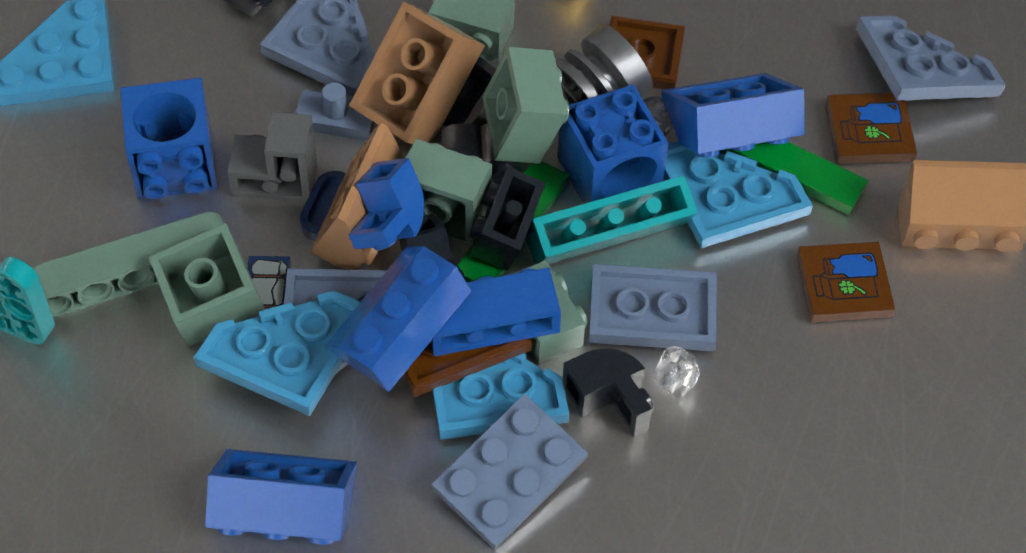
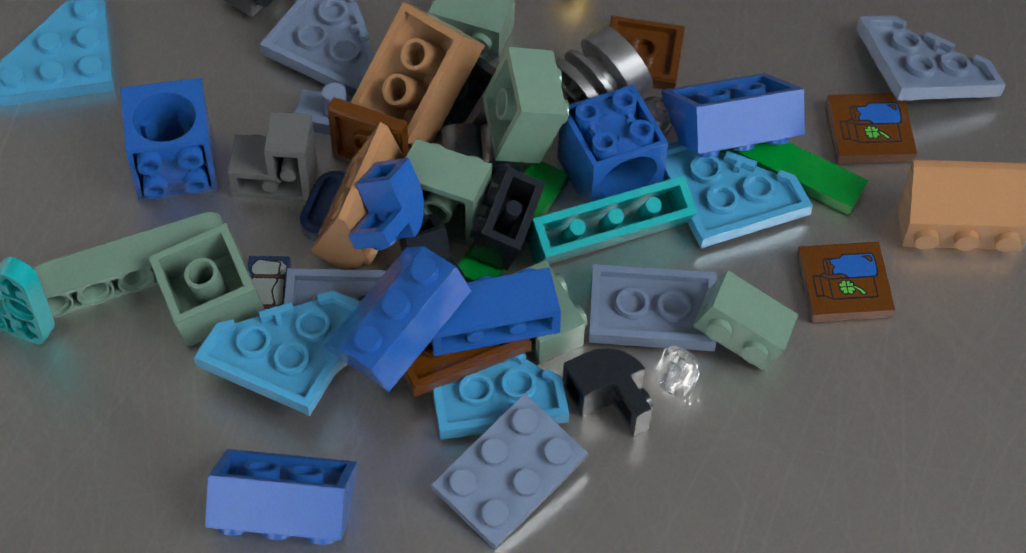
(353, 124): none -> reddish brown tile
(745, 320): none -> sand green brick

